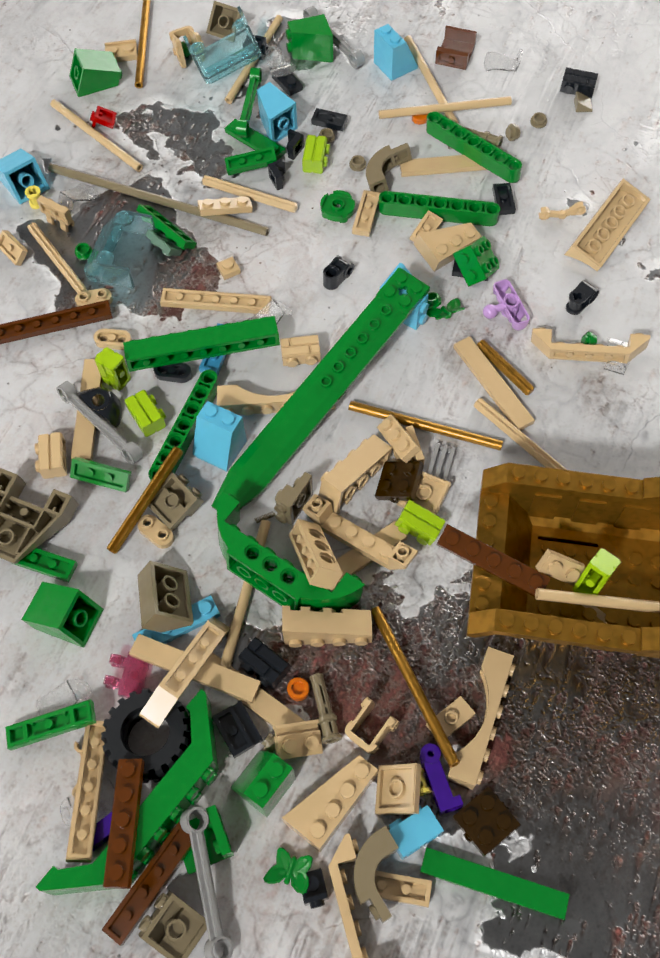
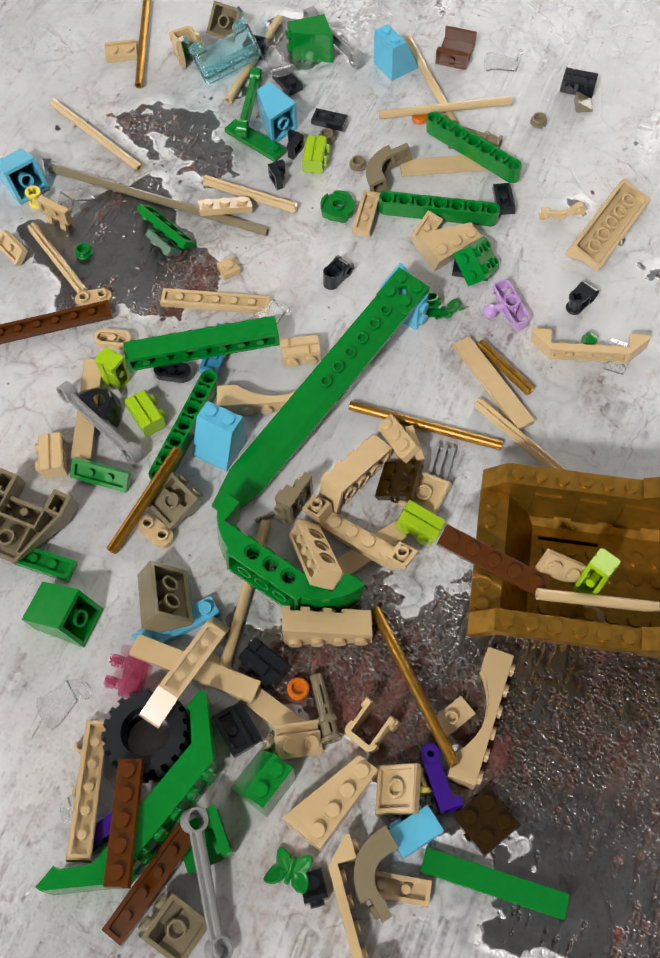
(50, 725): green plate -> none
(93, 71): green slope -> none
(101, 260): clear light blue windscreen -> none
(103, 116): red bracket -> none
(250, 160): green plate -> none
(512, 132): dark tan plate -> none

